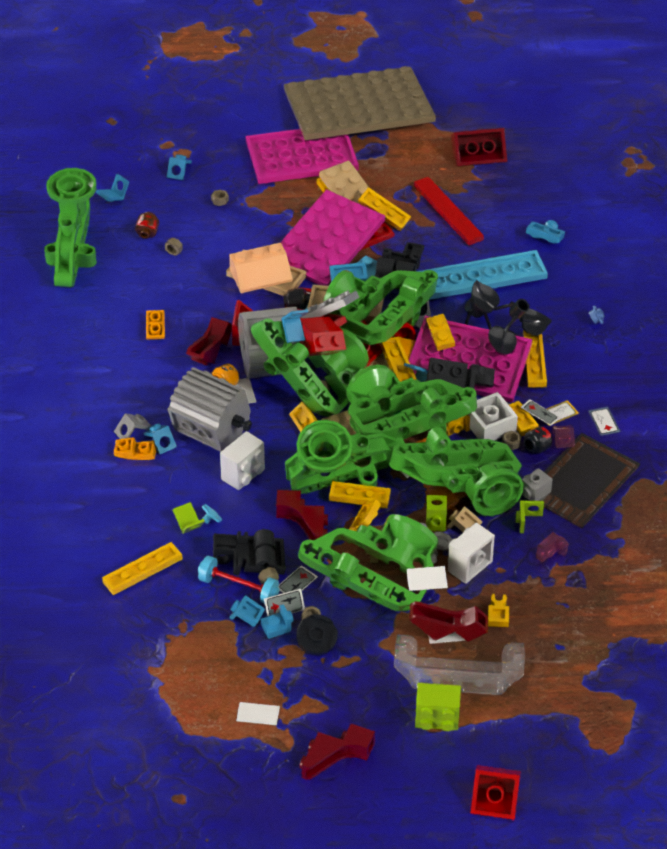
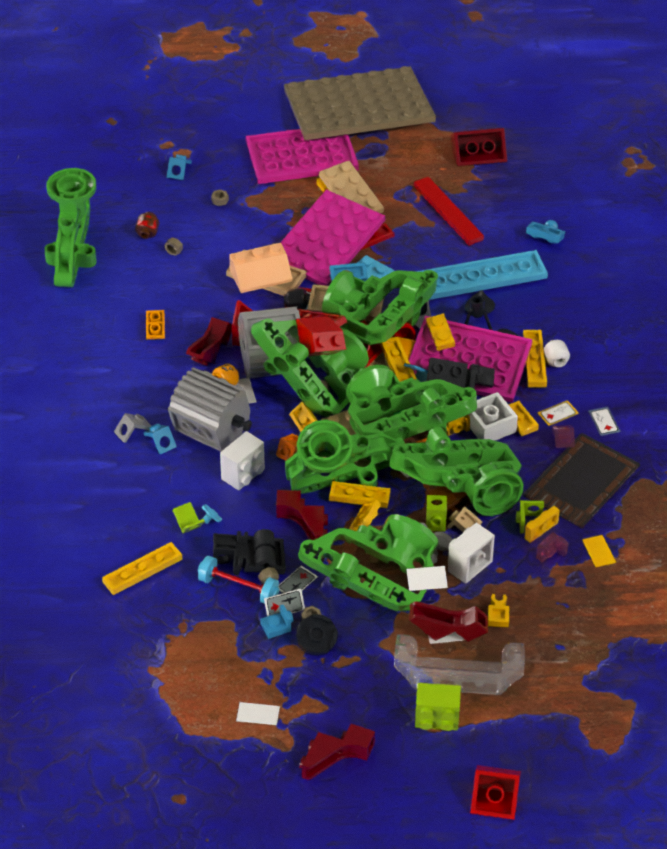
(114, 193): dark azure bracket -> none
(130, 449): light orange slope -> none
(247, 610): dark azure bracket -> none
(287, 446): none -> orange bracket
(293, 326): dark azure bracket -> none
(331, 304): light grey plate -> none
(393, 214): yellow plate -> none
(394, 261): black plate -> none
(503, 341): black plant -> none
(512, 439): dark tan tile -> none
(536, 485): light grey brick -> none
(538, 440): black head -> none
(540, 412): sticker -> none
(541, 524): none -> yellow plate
(556, 353): none -> white head
(597, 315): medium blue plate -> none
(599, 551): none -> yellow sticker

